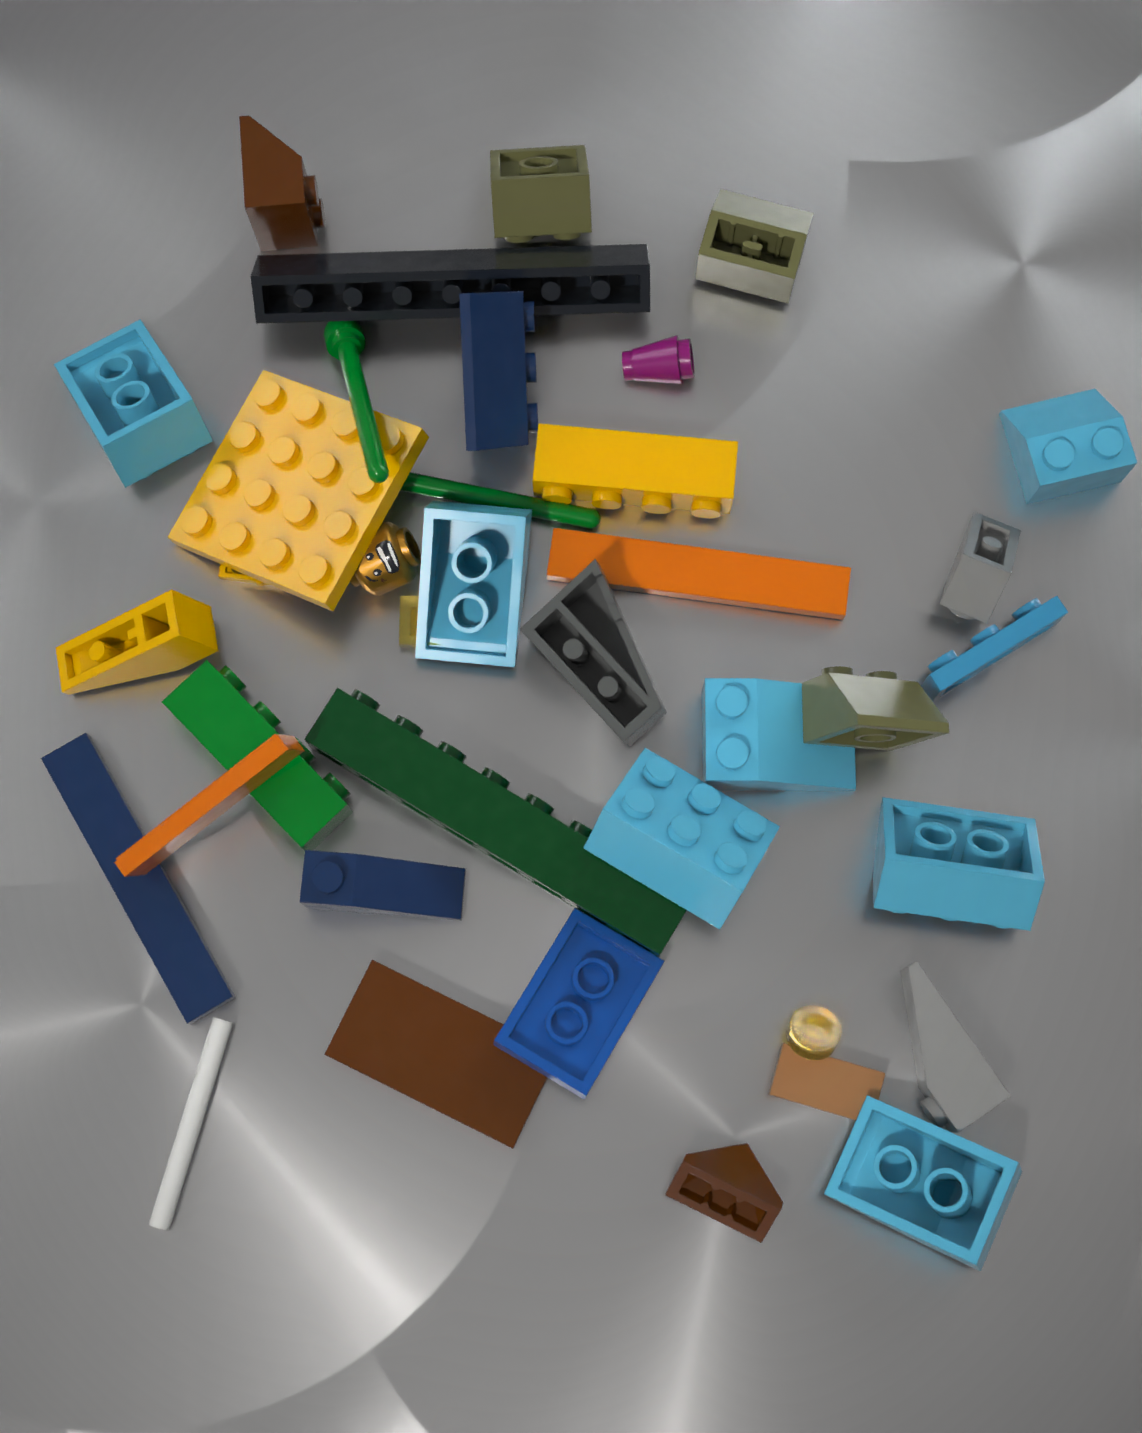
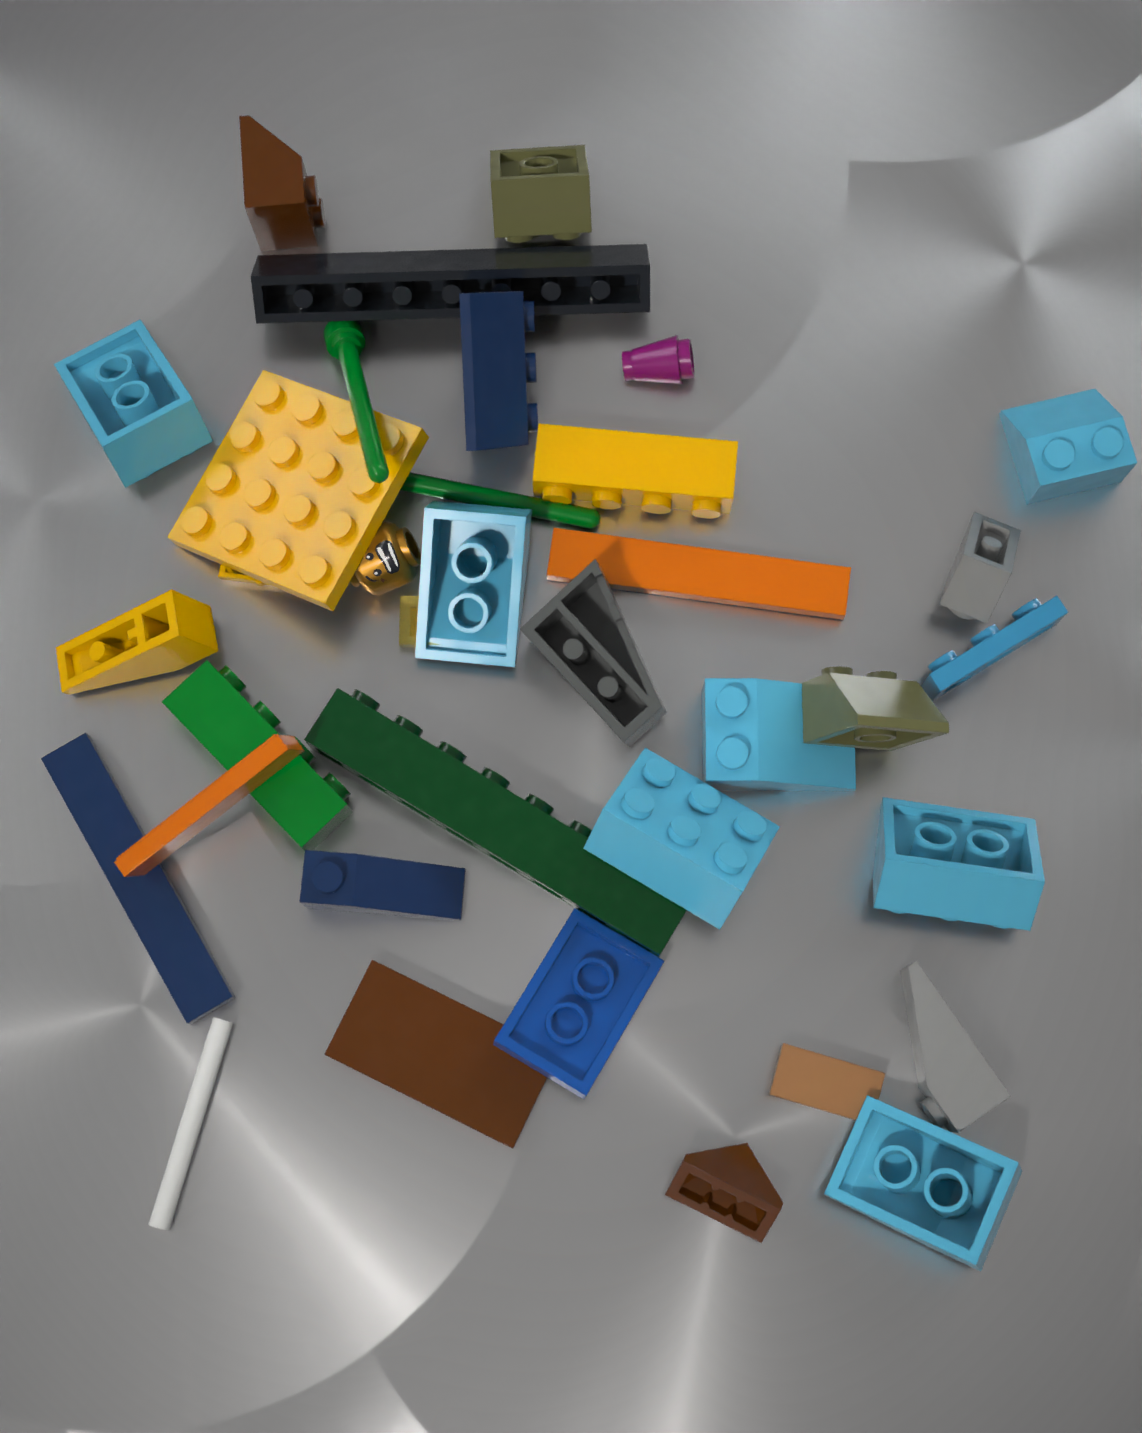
(753, 245): olive slope -> none
(813, 1032): clear yellow tile -> none

